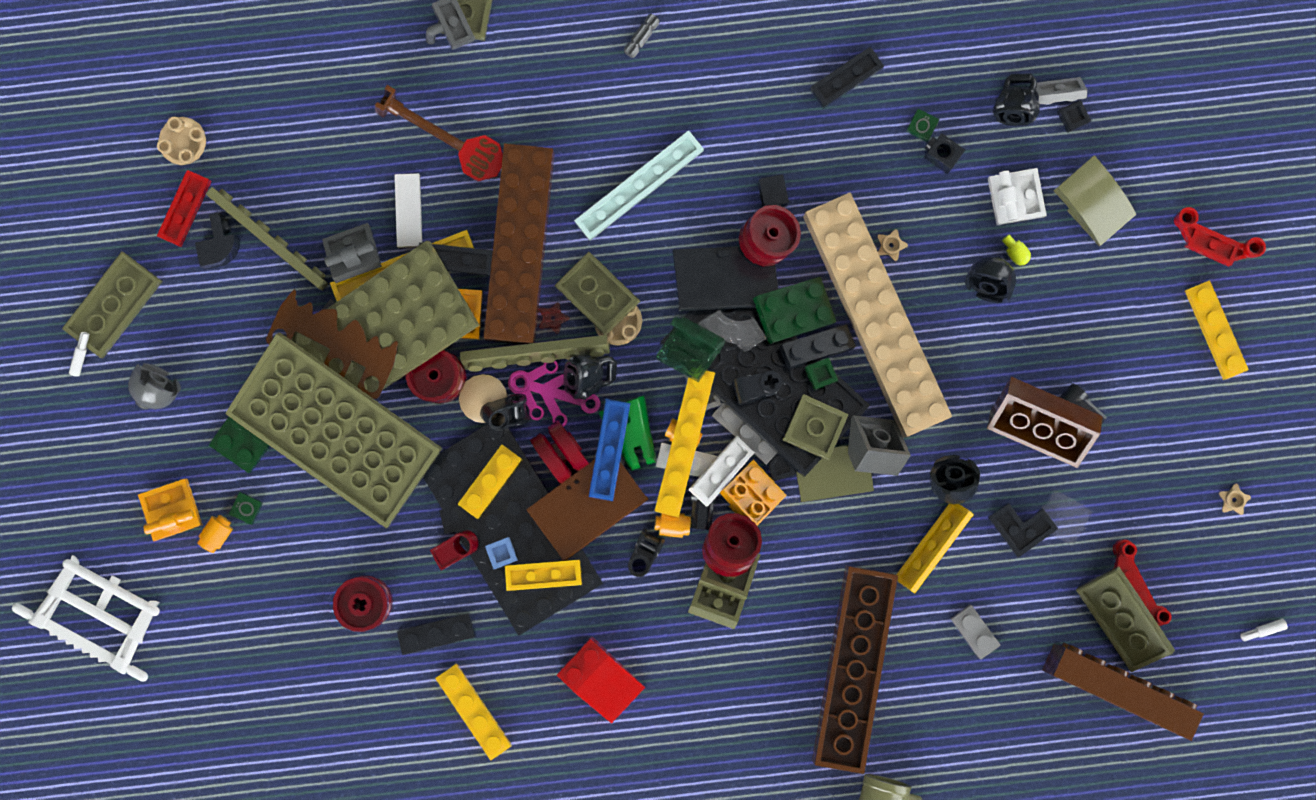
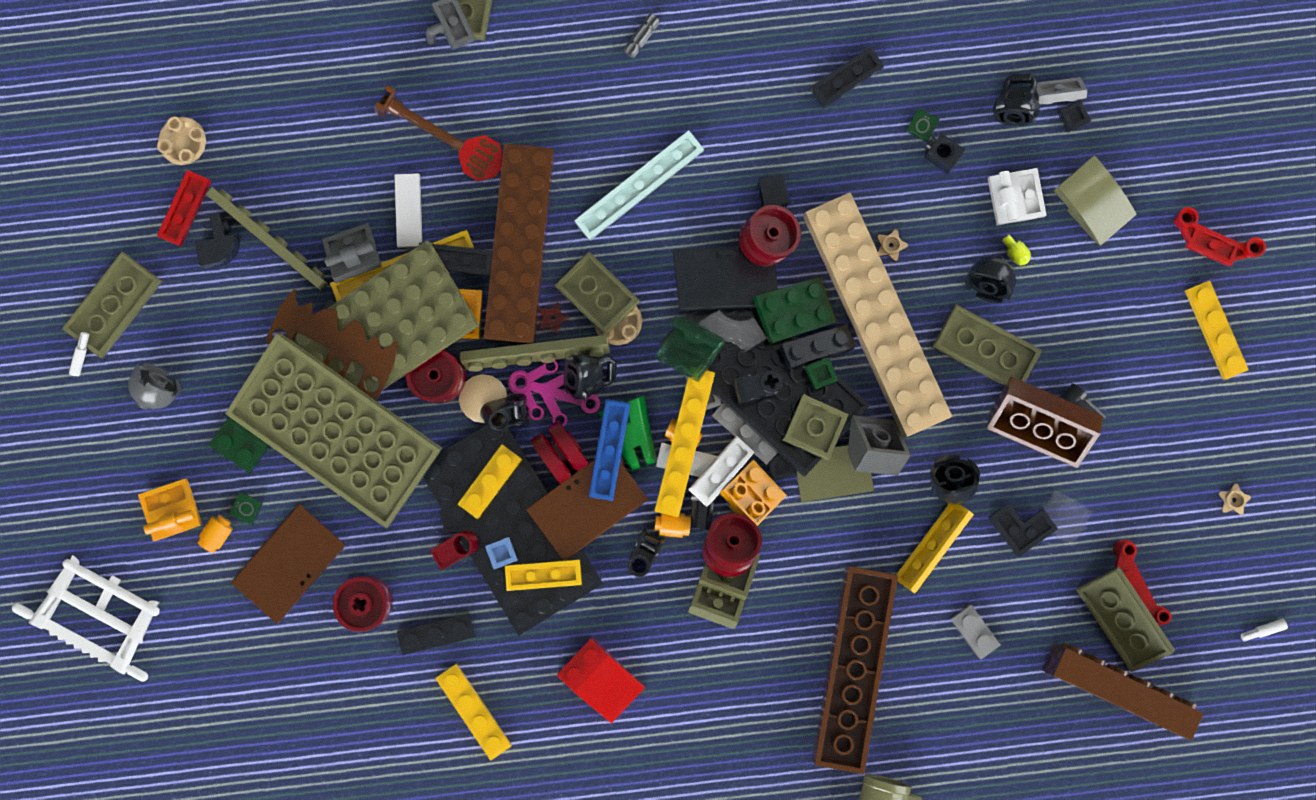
(292, 555): none -> reddish brown container
(985, 347): none -> olive tile

